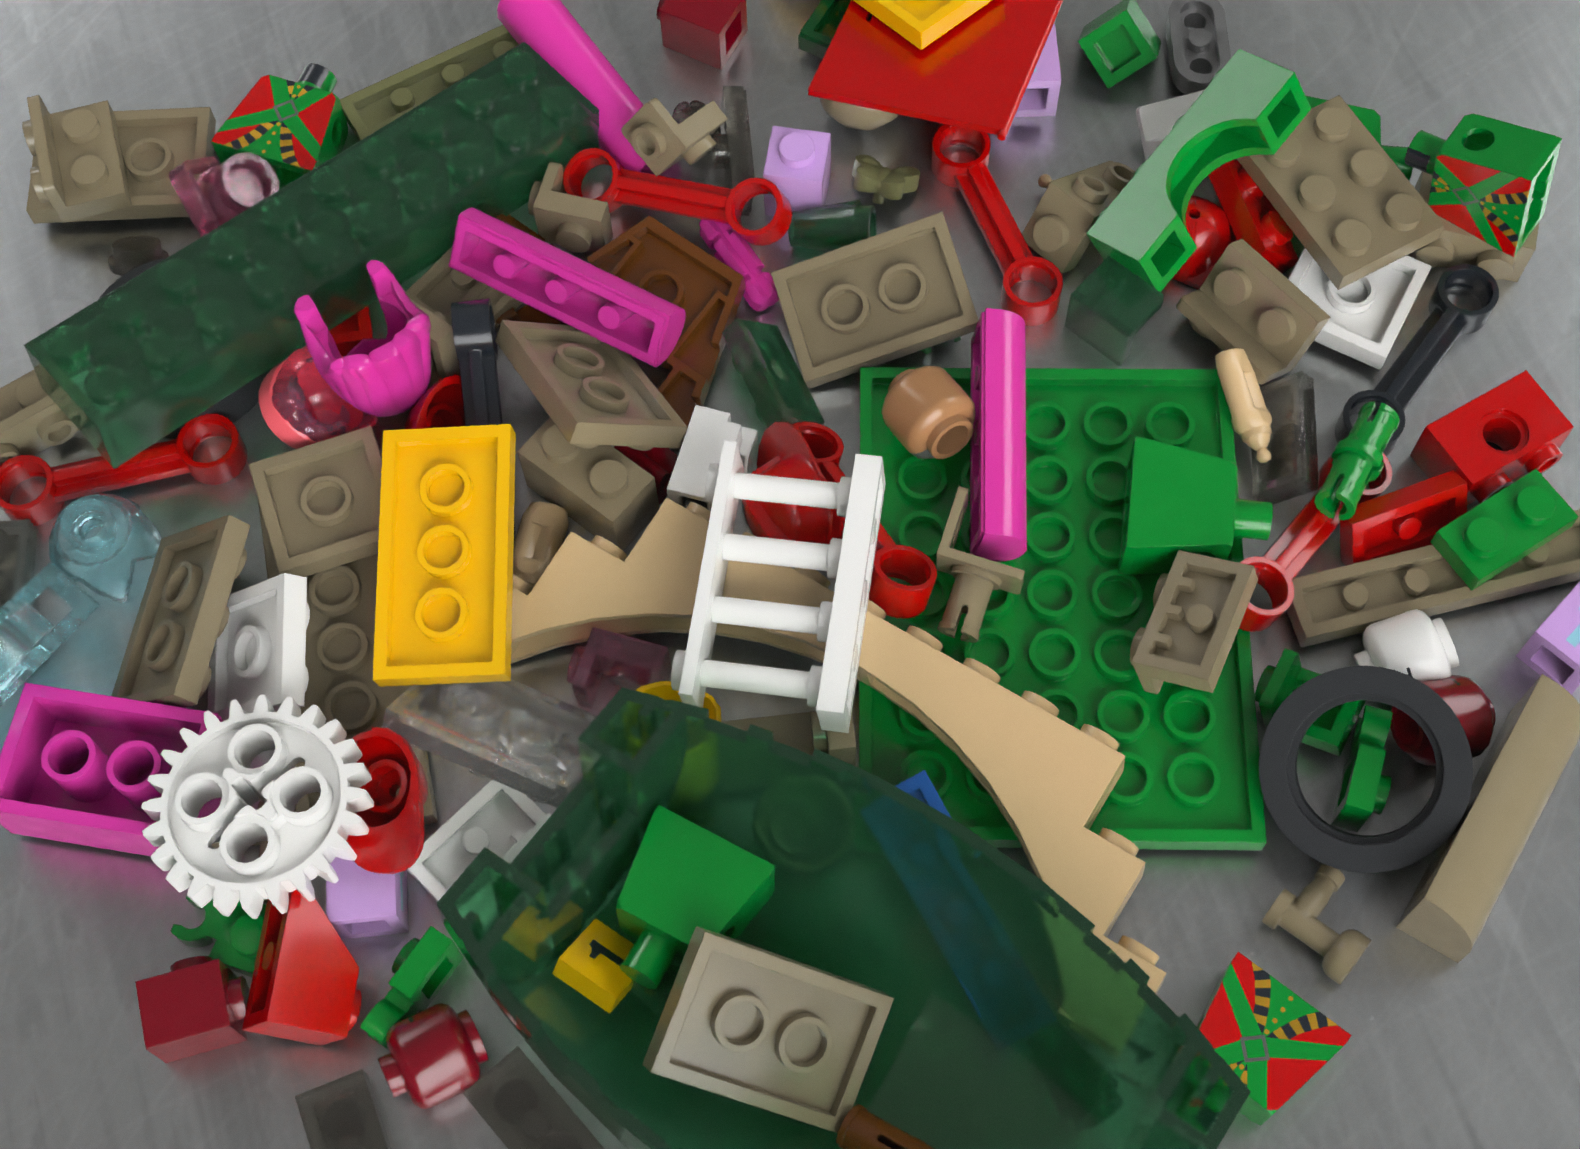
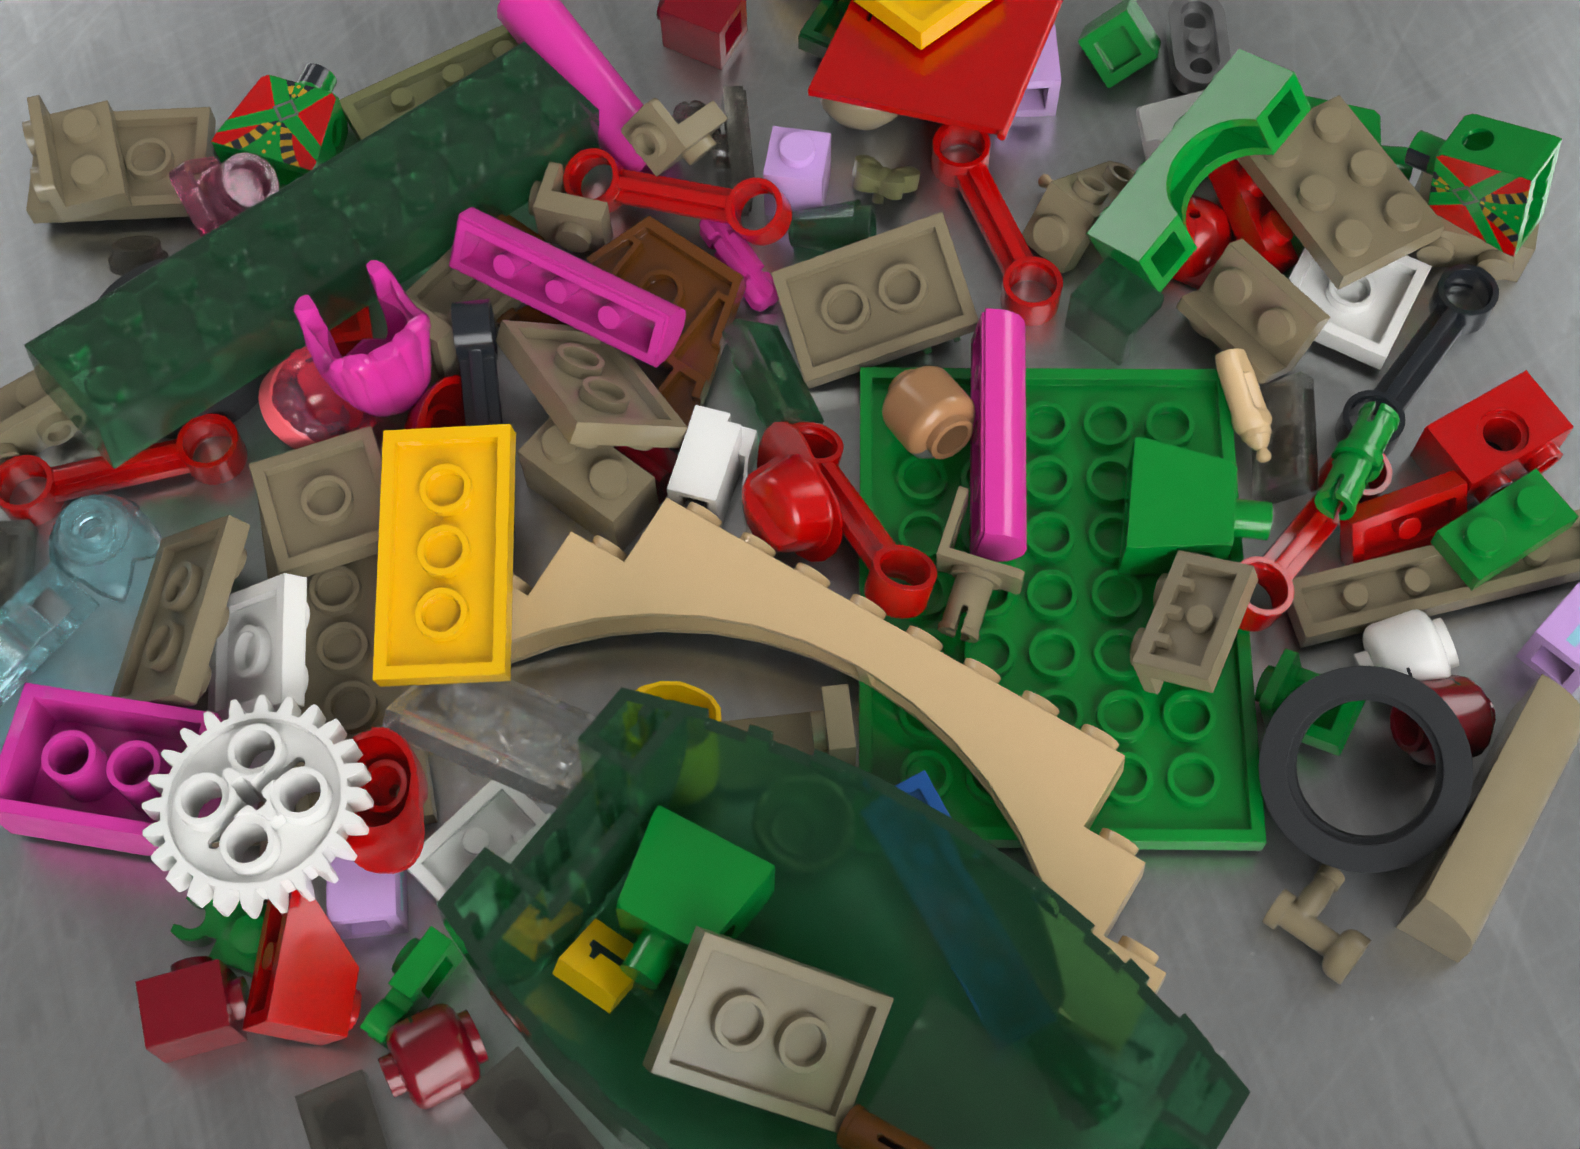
(538, 540): tan piece -> none
(621, 658): clear pink bracket -> none
(836, 622): white fence -> none
(1267, 1036): torso -> none
(1362, 785): green plate -> none

